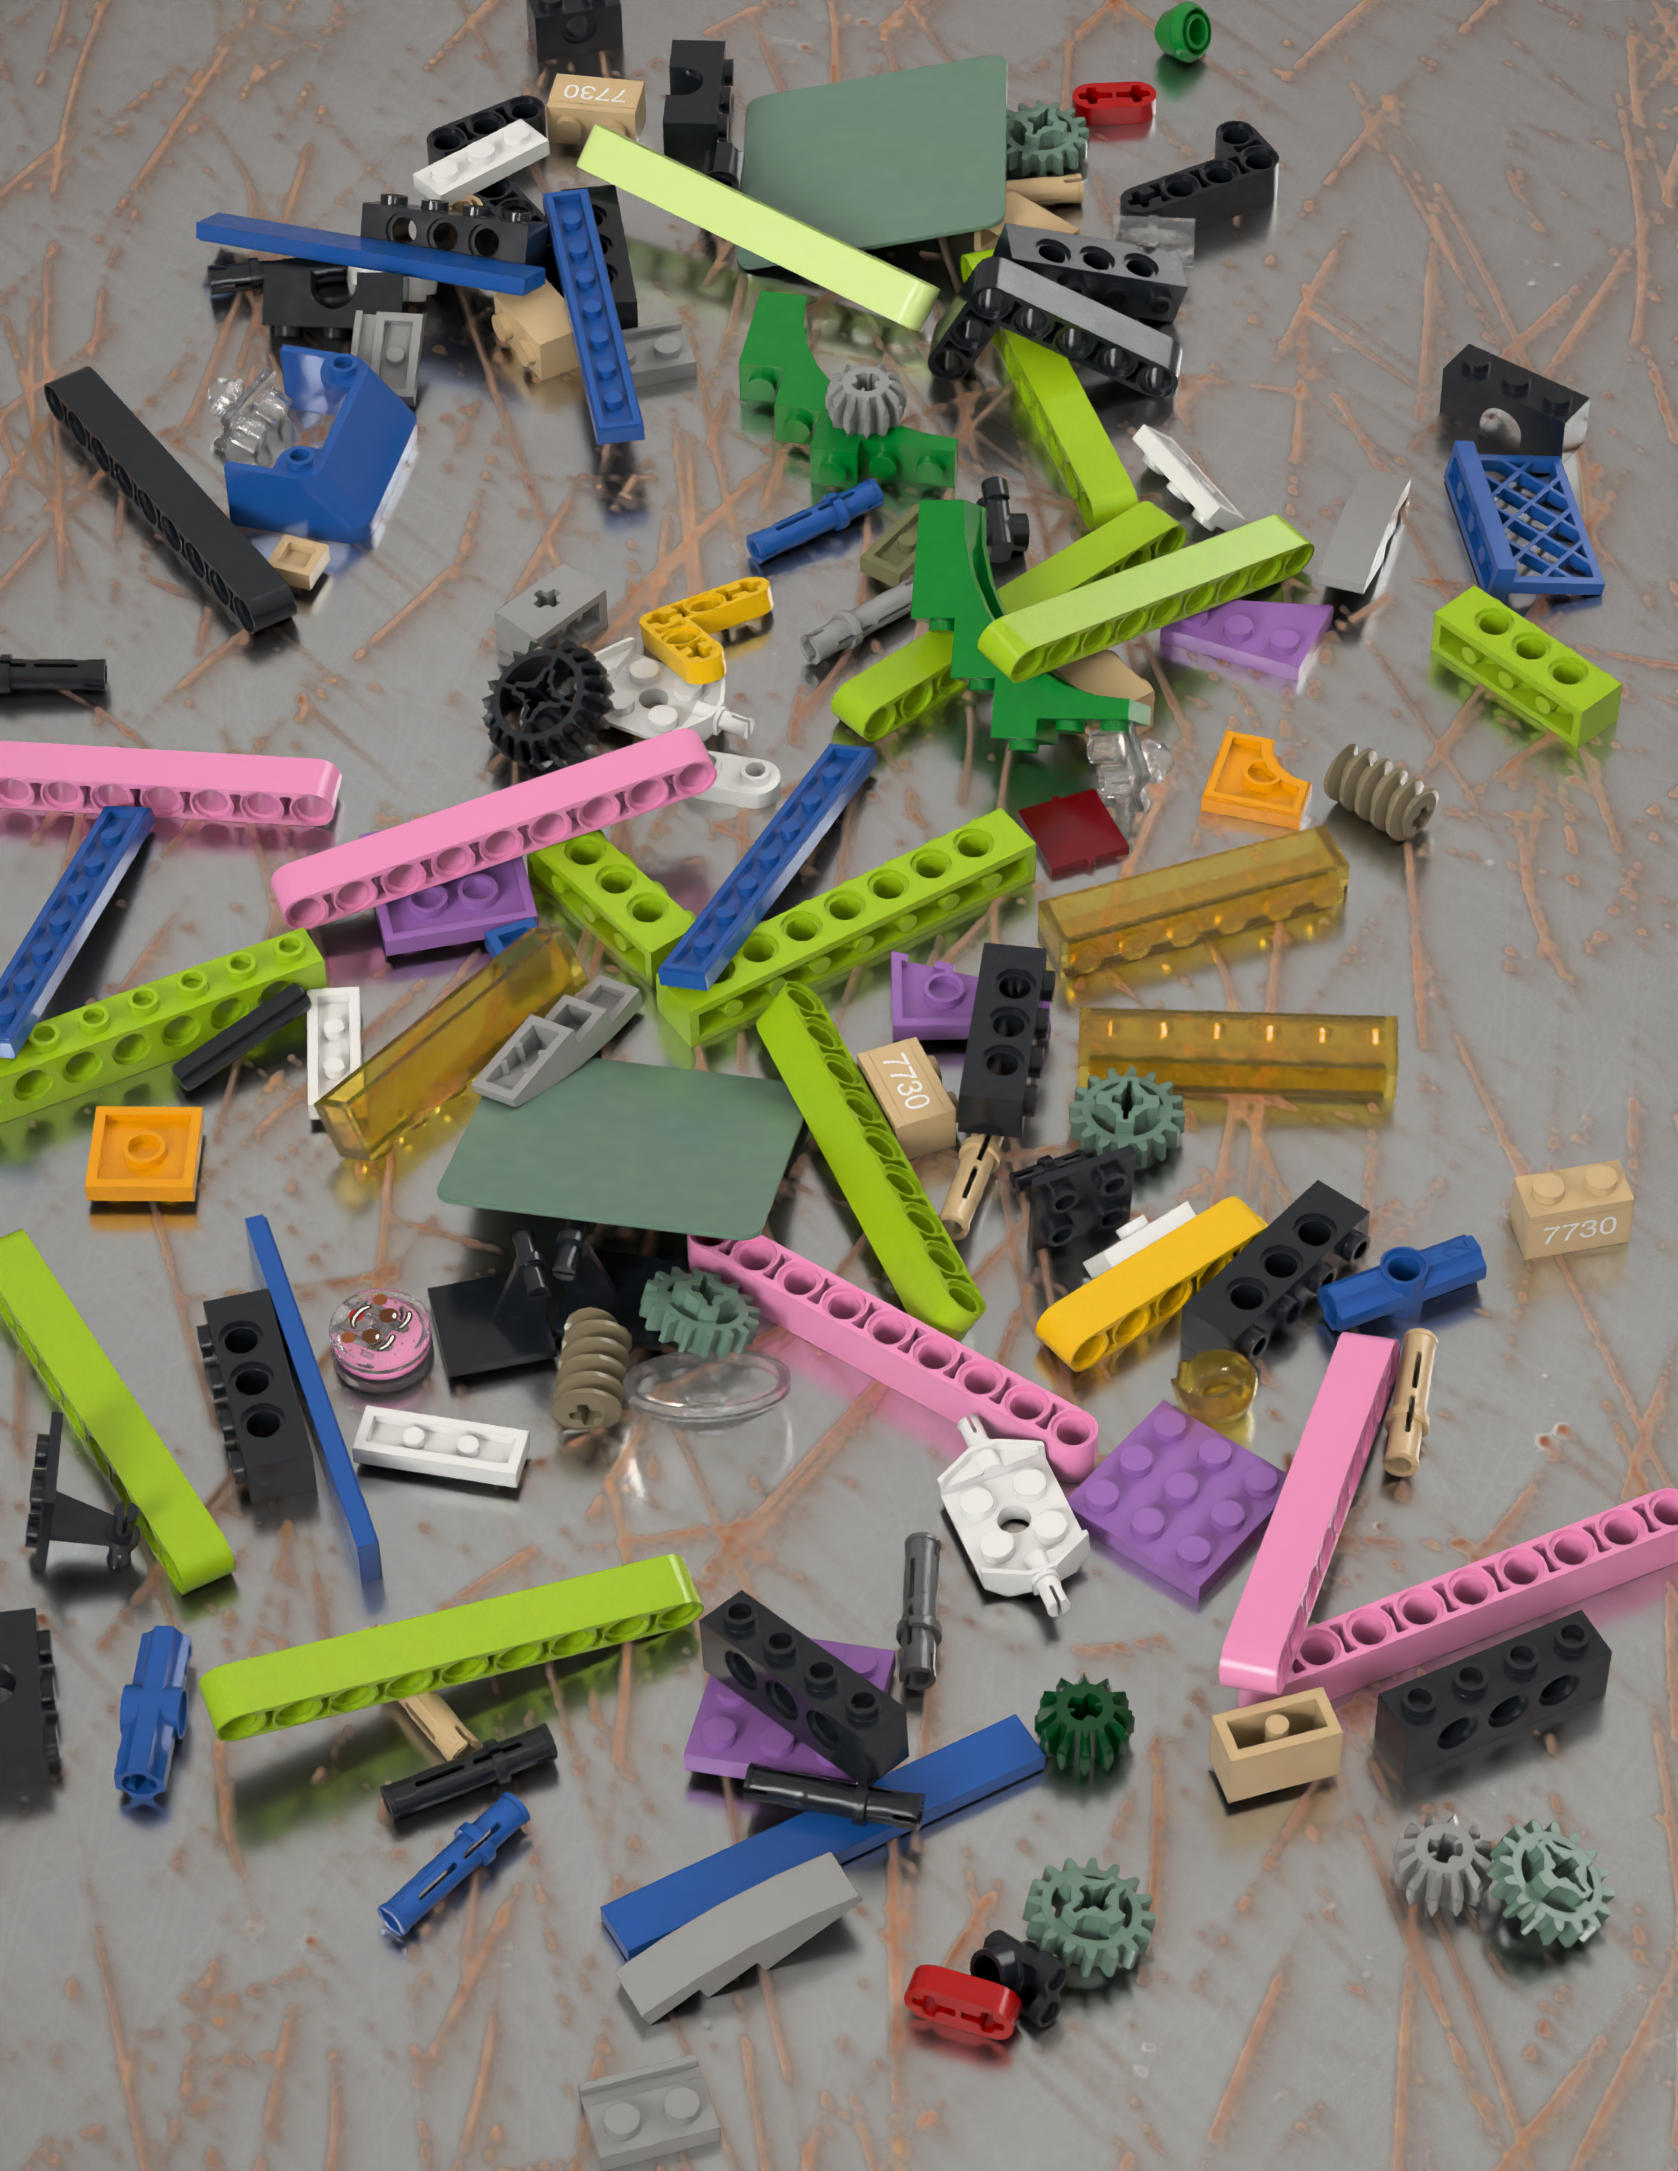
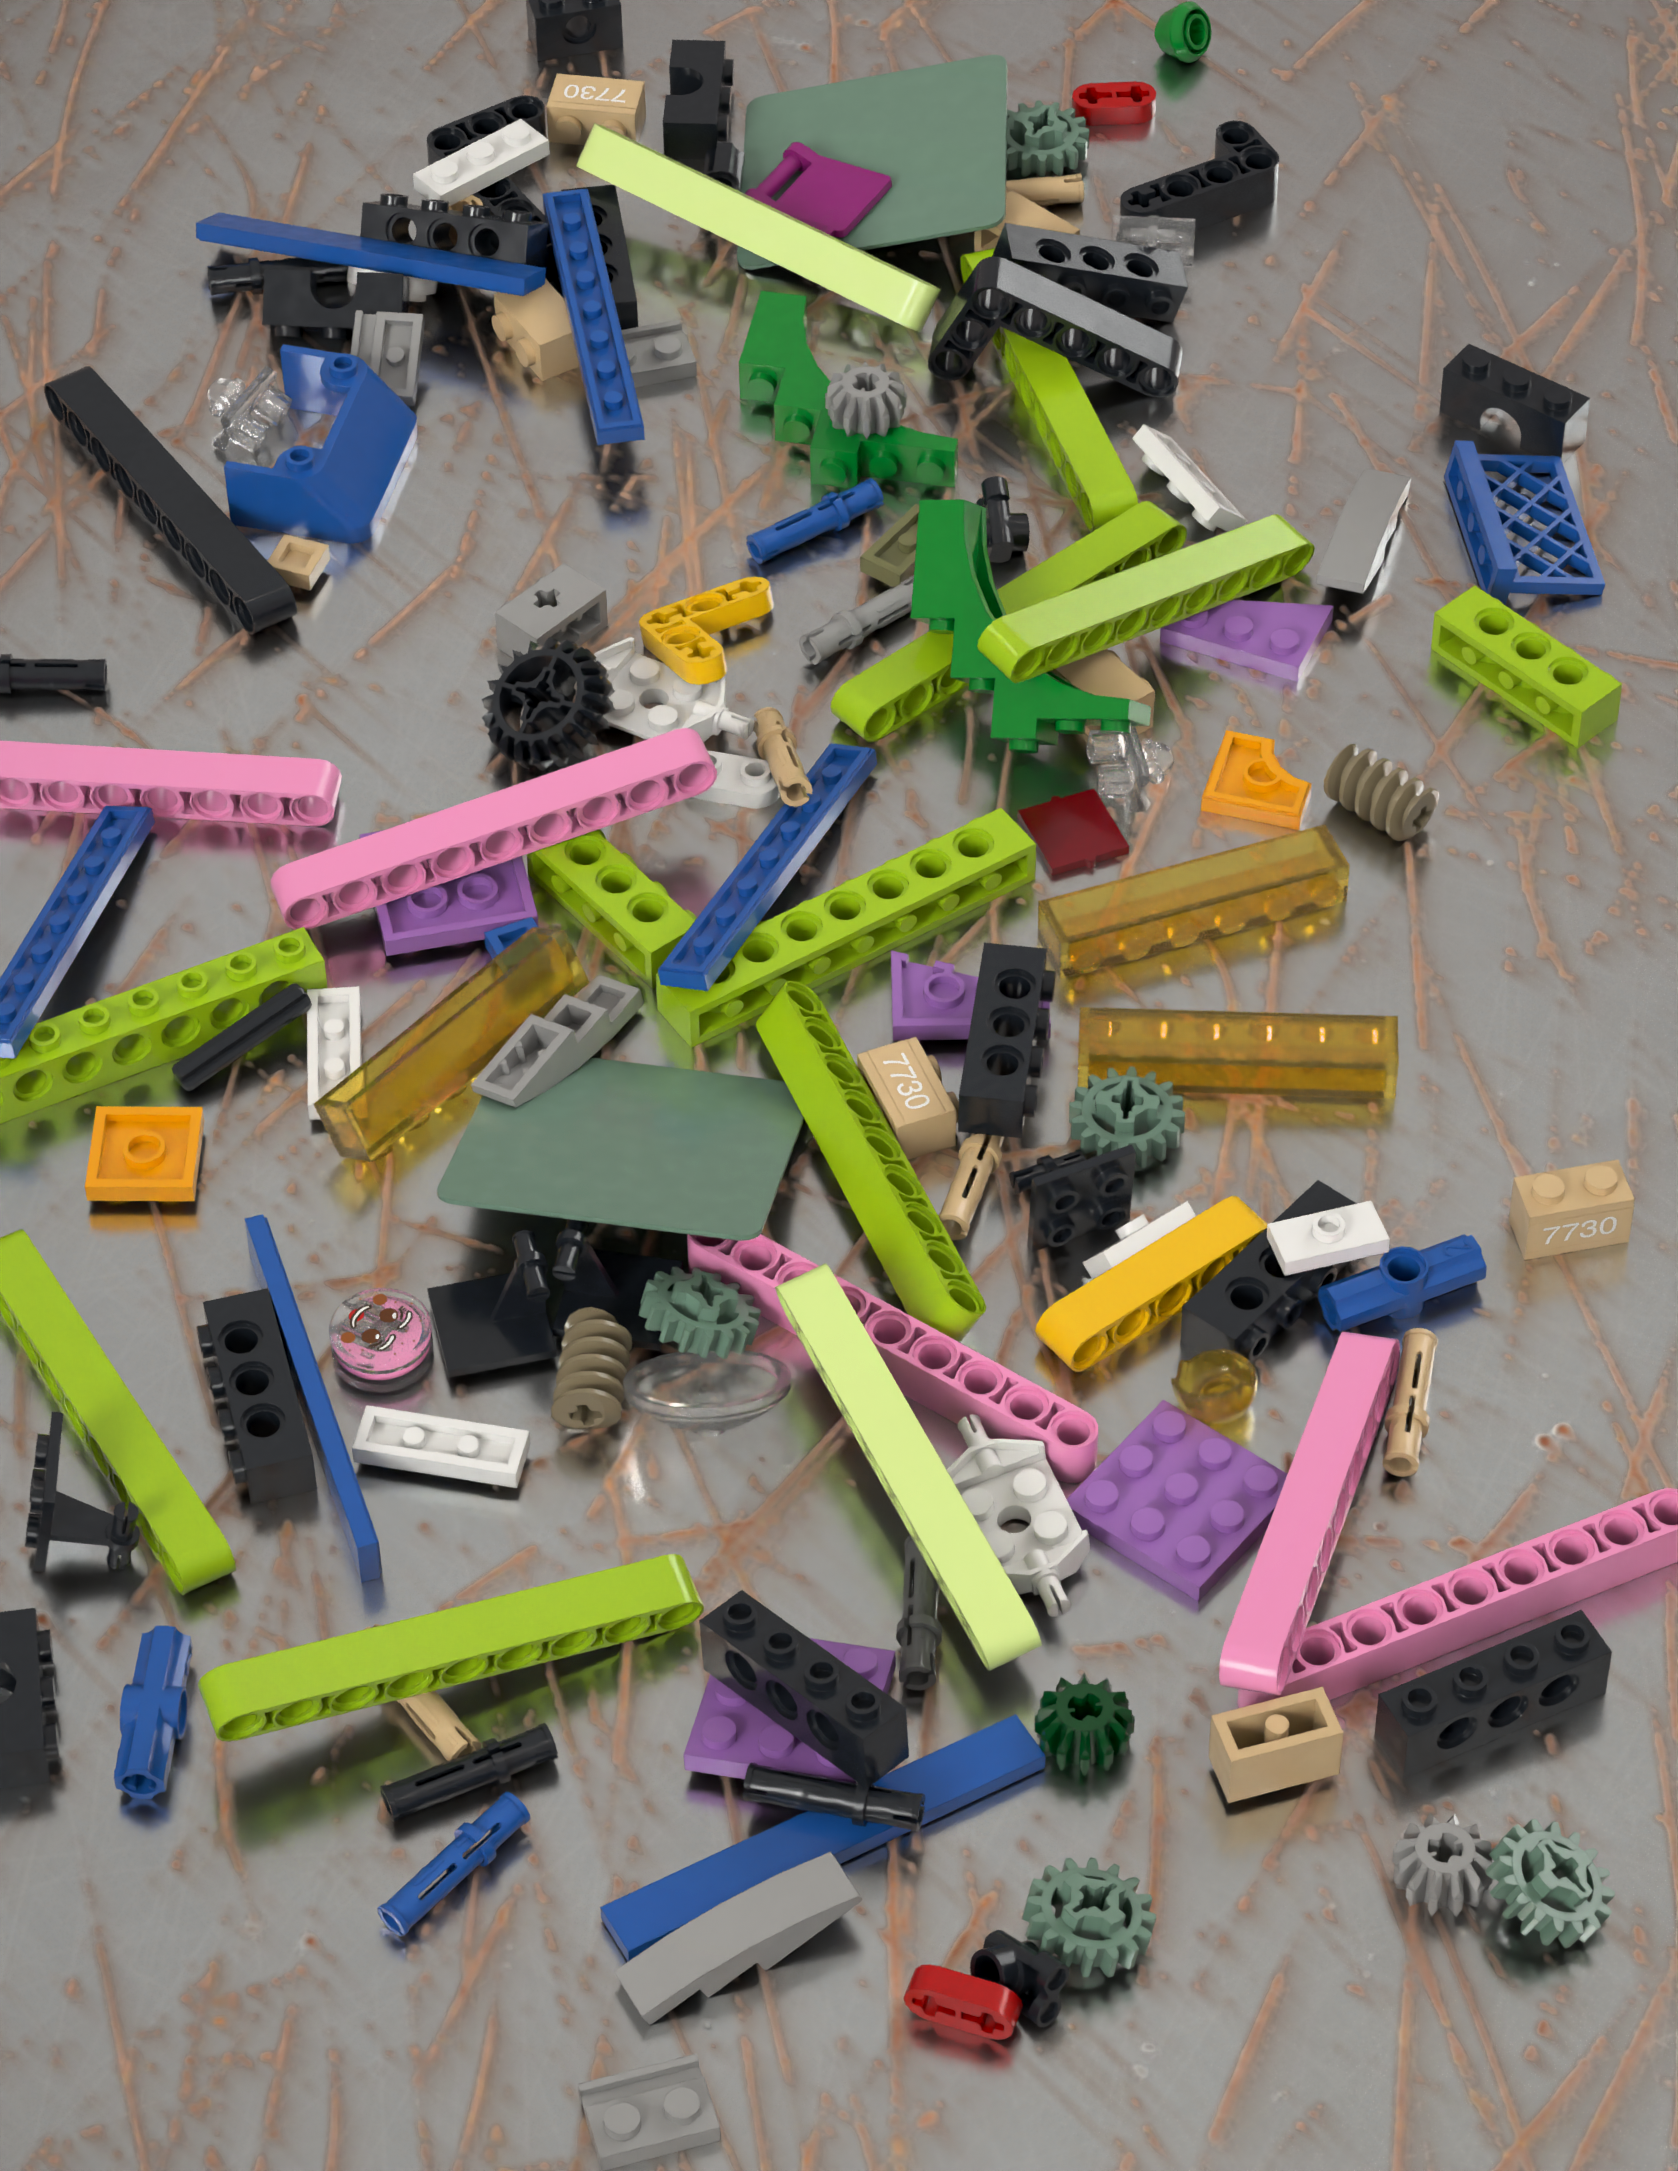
(778, 748): none -> tan pin
(826, 194): none -> magenta piece
(909, 1468): none -> yellowish green beam
(1328, 1238): none -> white plate

